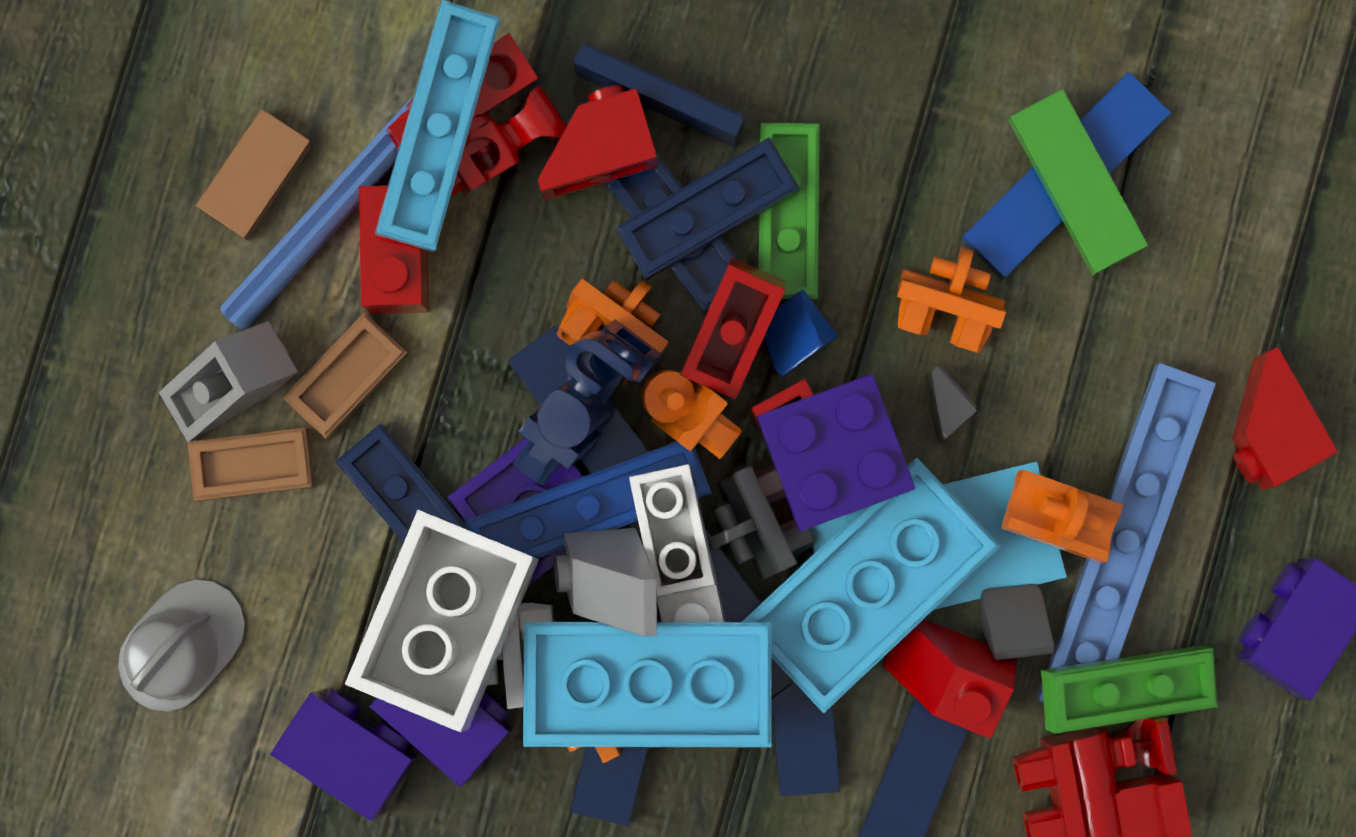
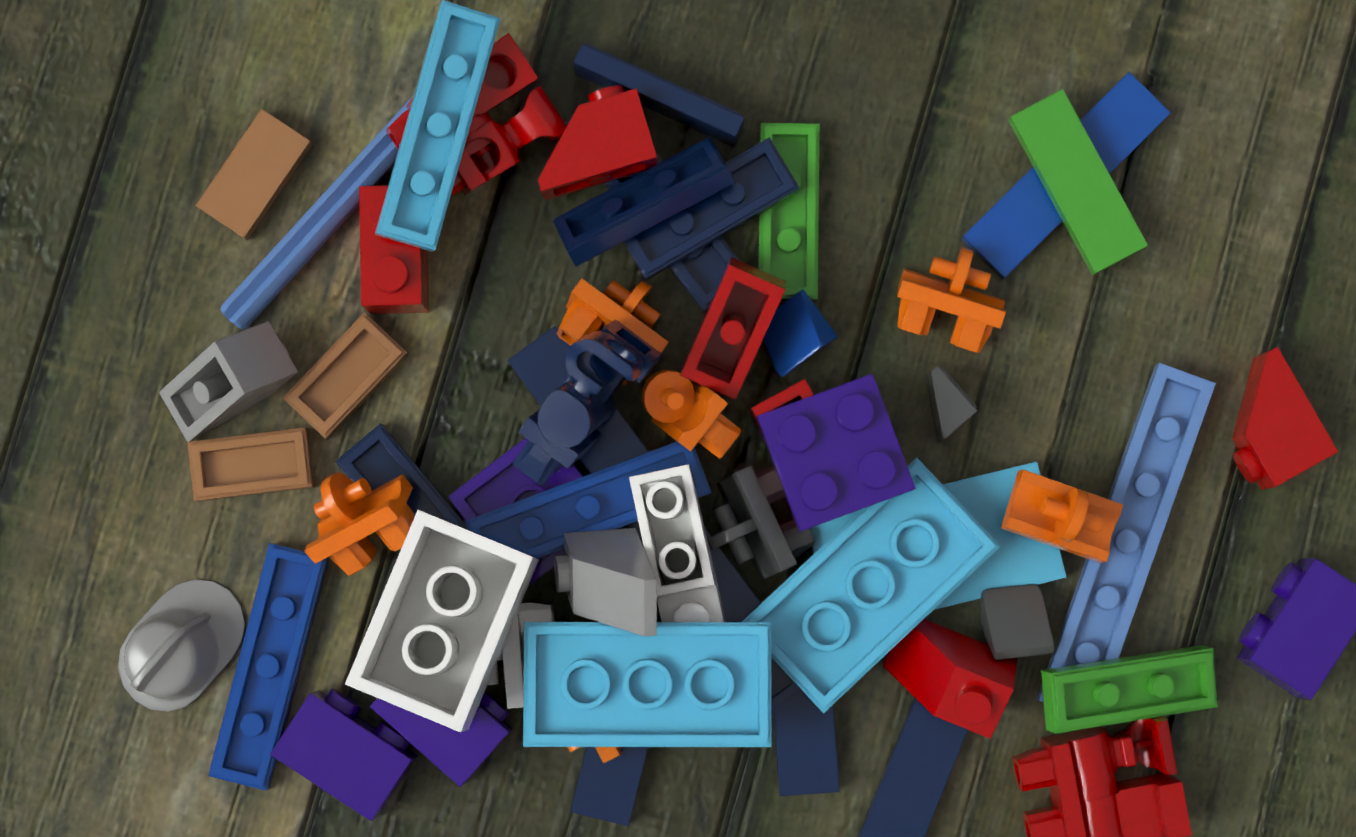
(268, 667): none -> blue tile
(352, 513): none -> orange hips
(643, 201): none -> dark blue tile

